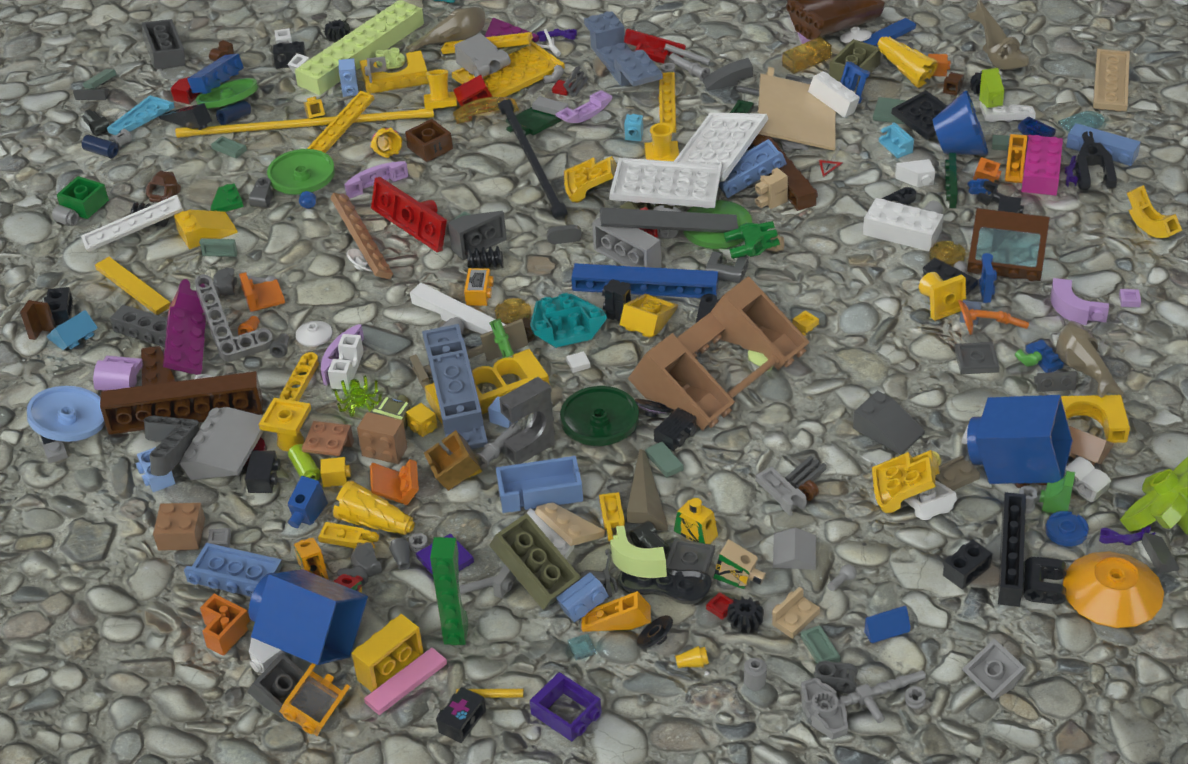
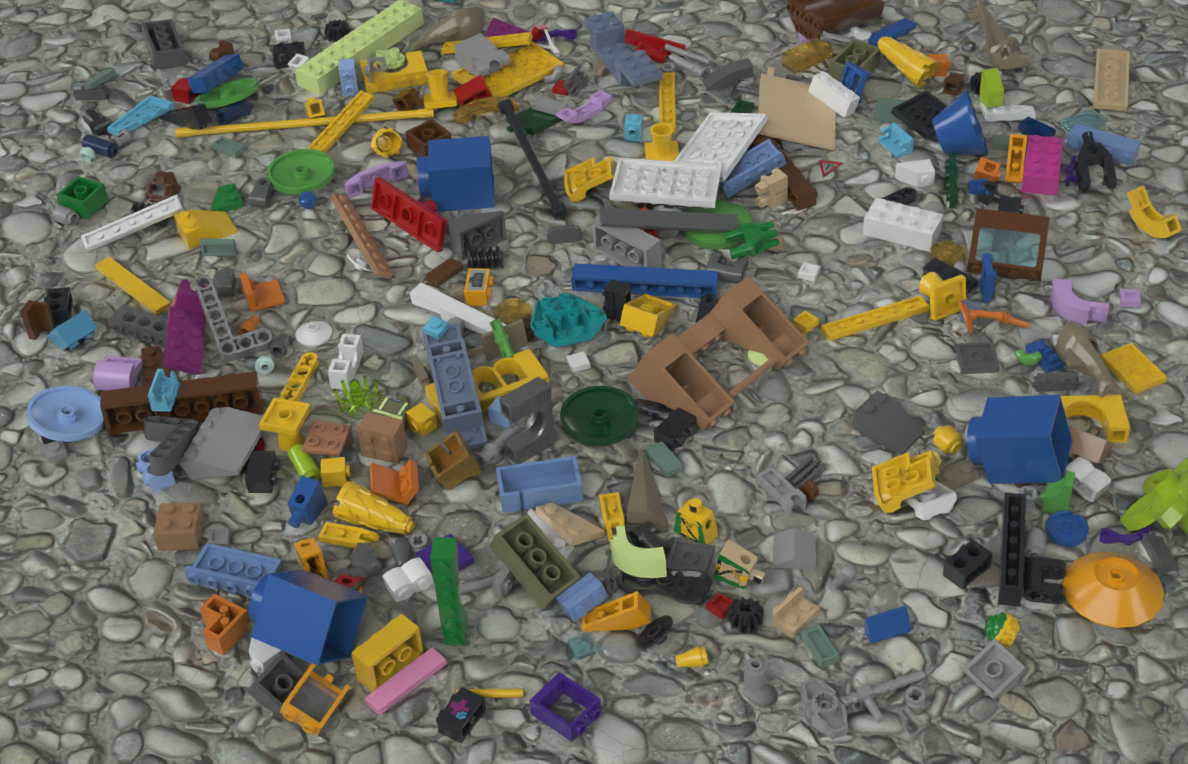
(87, 154): none -> light aqua plate
(163, 391): none -> medium azure hinge
(264, 360): none -> light aqua plate
(333, 353): lavender slope -> none
(407, 99): none -> reddish brown brick
(408, 579): none -> white brick
(436, 327): none -> medium azure plate
(444, 272): none -> reddish brown tile
(457, 174): none -> blue container
(538, 31): none -> red tile
(809, 271): none -> white tile
(836, 675): dark grey piece -> none
(838, 39): none -> light grey pin
(874, 318): none -> yellow tile
(947, 439): none -> yellow head
(1002, 628): none -> piece
(1035, 543): none -> light grey brick
(1133, 368): none -> yellow tile

